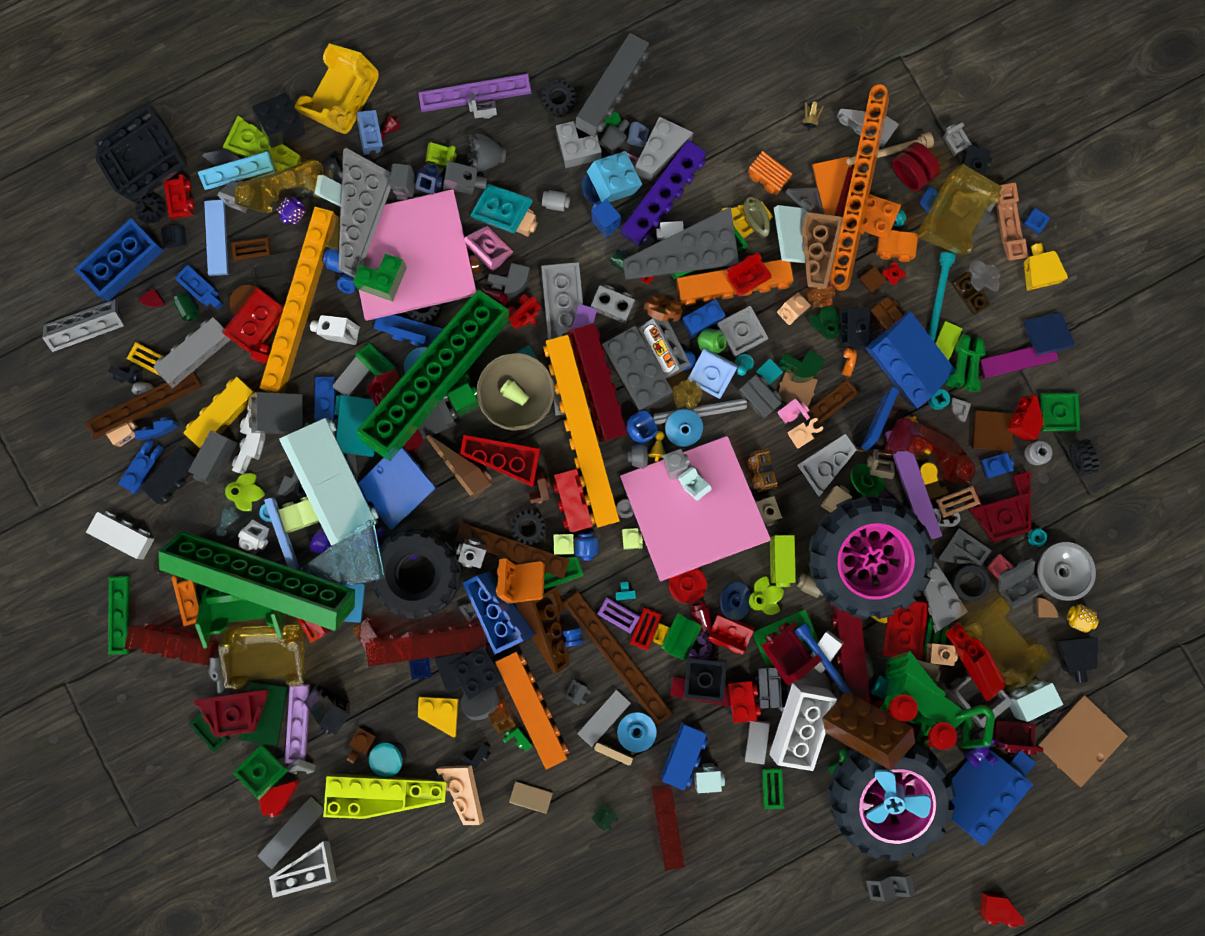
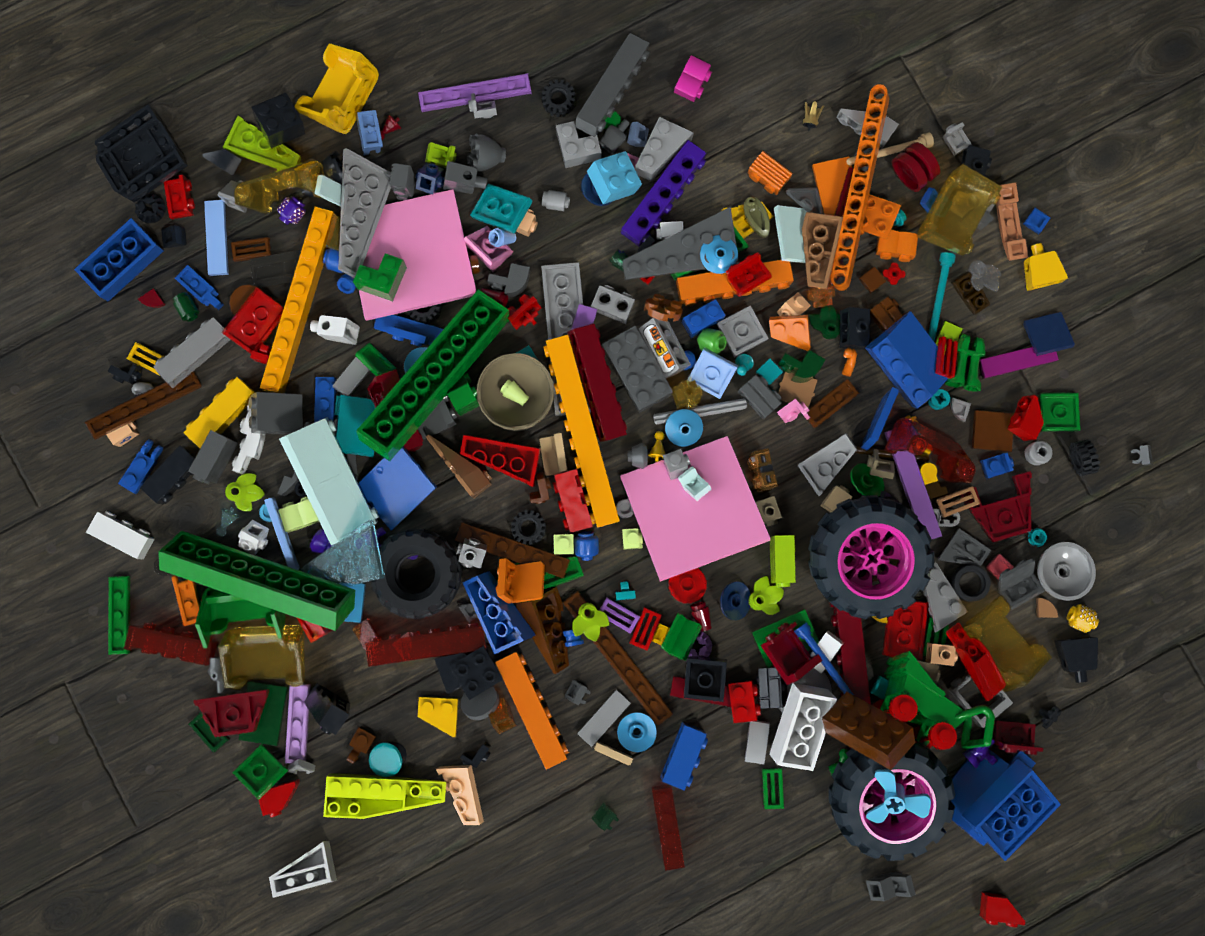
(83, 327): light grey fence -> none
(161, 428): blue slope -> none
(237, 170): medium azure tile -> none
(291, 832): dark grey slope -> none
(420, 668): clear blue plate -> none
(501, 237): none -> light blue cone
(521, 740): green bracket -> none
(531, 797): tan slope -> none
(553, 454): none -> tan panel
(590, 624): none -> lime plate
(605, 217): blue brick -> none
(641, 427): blue hair -> none
(692, 79): none -> dark pink brick
(708, 778): light aqua brick -> none
(716, 263): none -> dark azure dish
(730, 634): red bracket -> none
(791, 330): none -> orange wing
(803, 434): light nougat plate -> none
(808, 585): dark tan brick -> none
(946, 358): none -> red tile
(1011, 809): none -> blue slope
(1034, 700): light aqua brick -> none
(1082, 741): medium nougat piece -> none
(1145, 455): none -> dark grey tile

